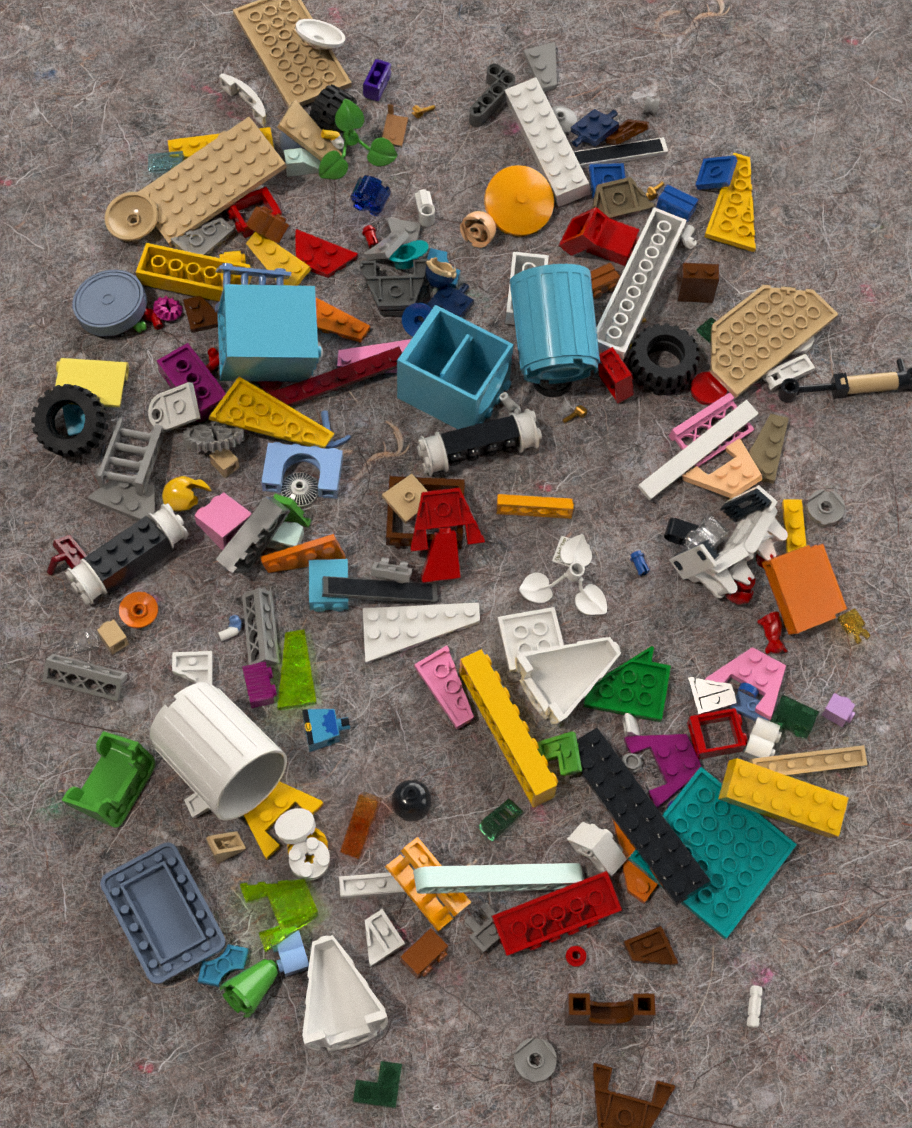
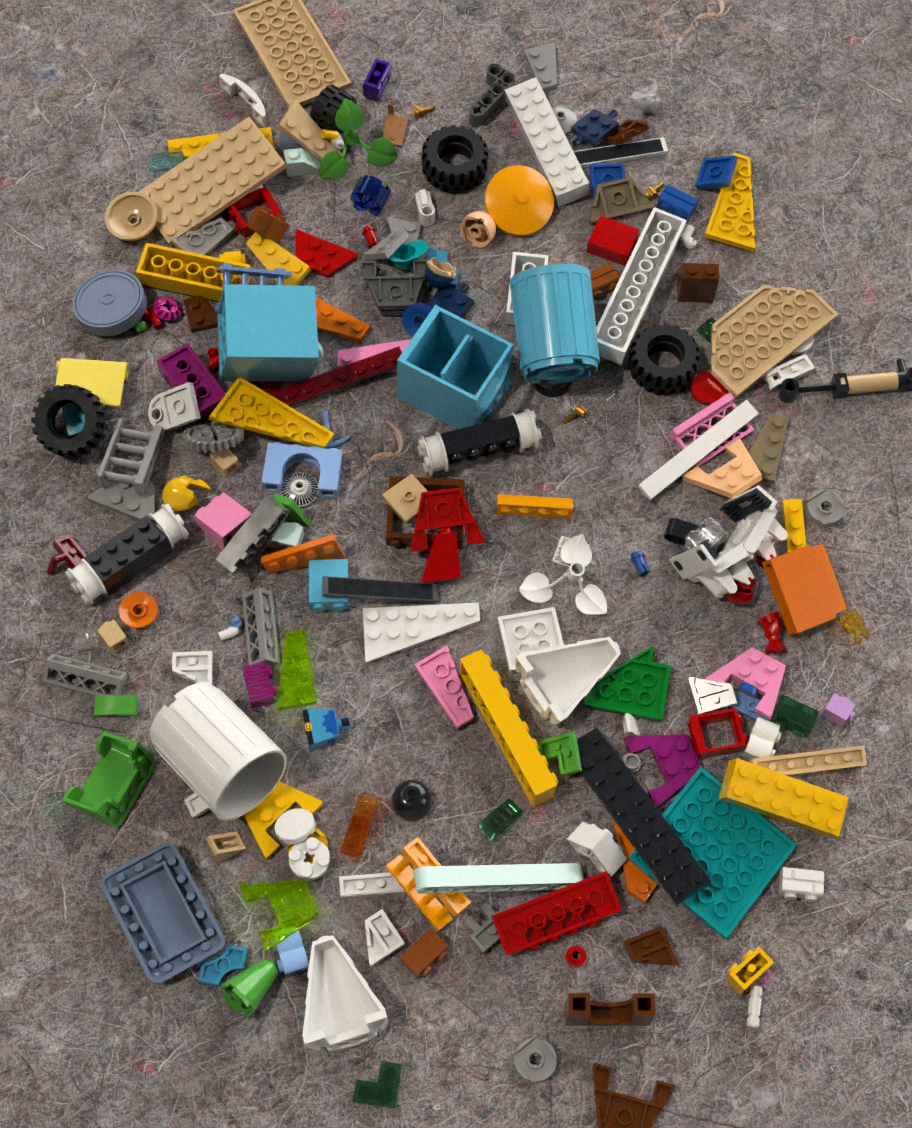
(115, 705): none -> bright green slope
(319, 34): white dish -> none
(384, 570): light grey plate -> none
(458, 141): none -> black tyre
(509, 403): white arm -> none
(581, 231): red window -> none
(615, 373): red window -> none
(751, 969): none -> yellow brick
(801, 884): none -> white brick

